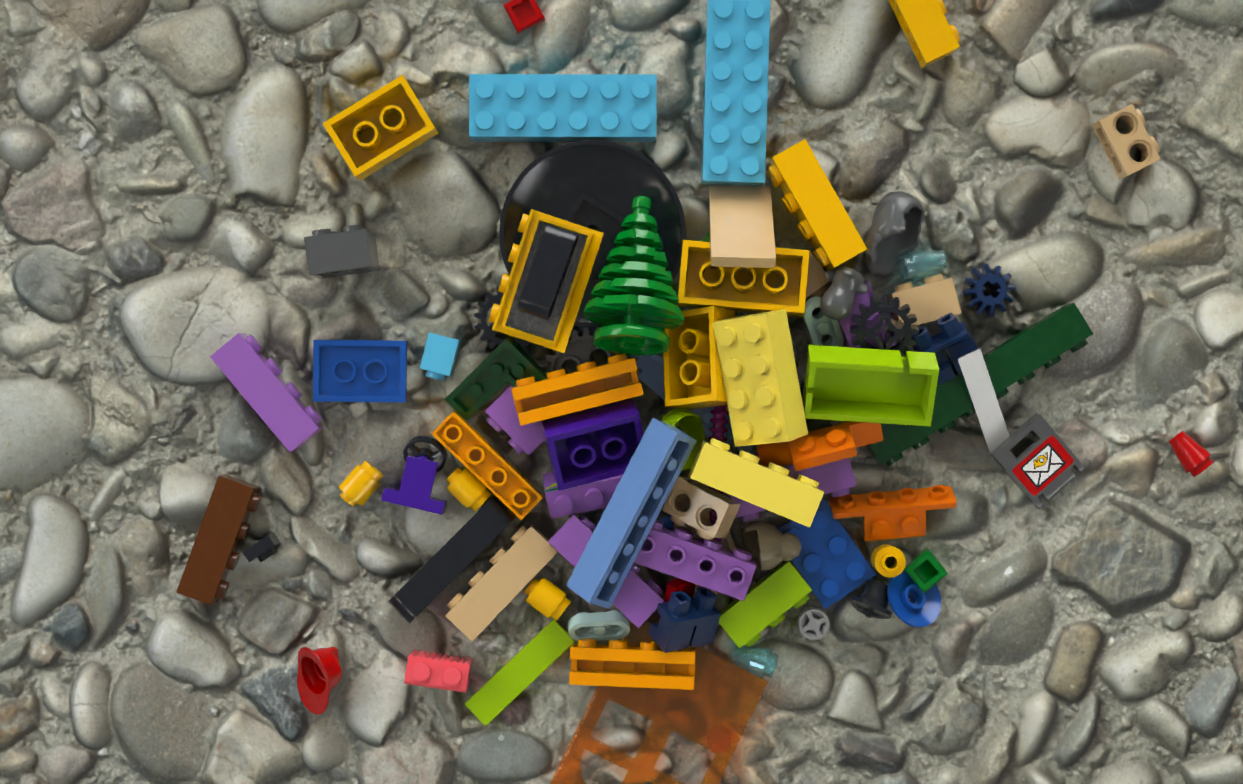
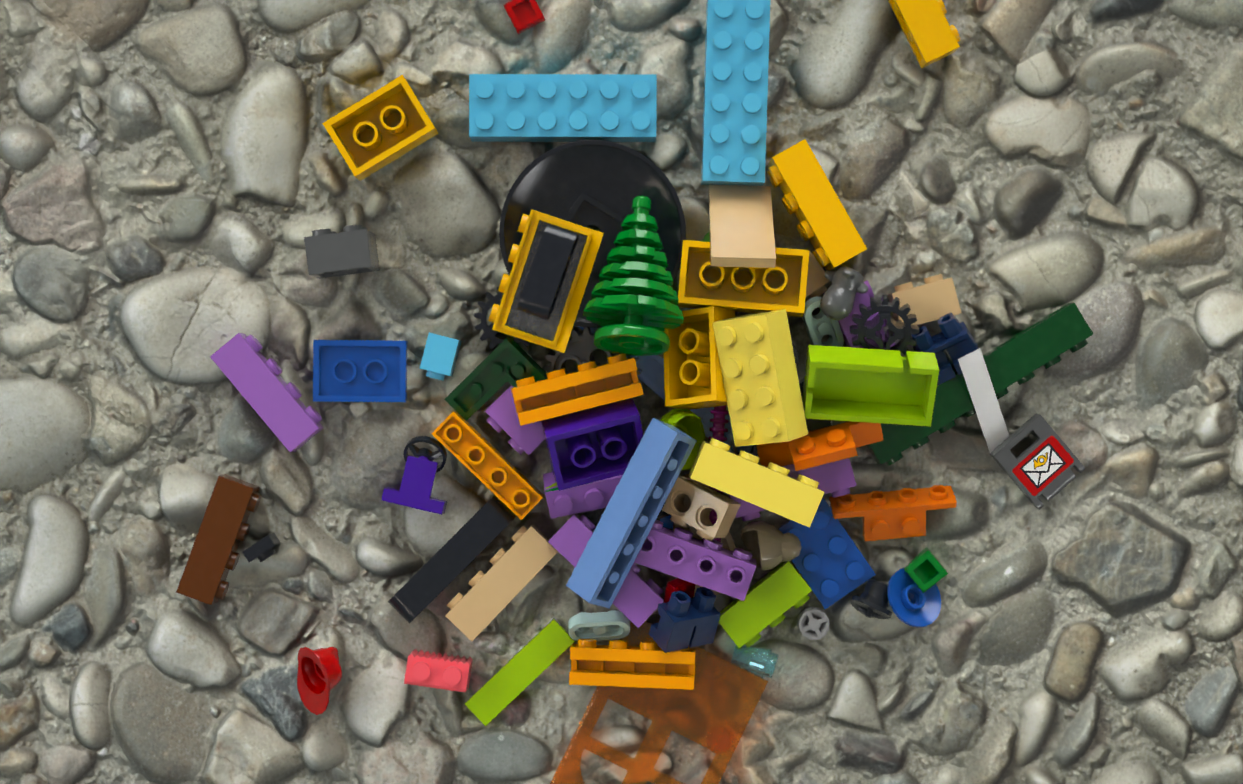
(360, 484): yellow brick -> none
(467, 488): yellow brick -> none
(546, 598): yellow brick -> none
(879, 556): yellow brick -> none
(893, 231): dark grey piece -> none
(919, 264): clear light blue cone -> none
(988, 278): dark blue gear -> none
(1118, 145): tan brick -> none
(1190, 454): red cone -> none

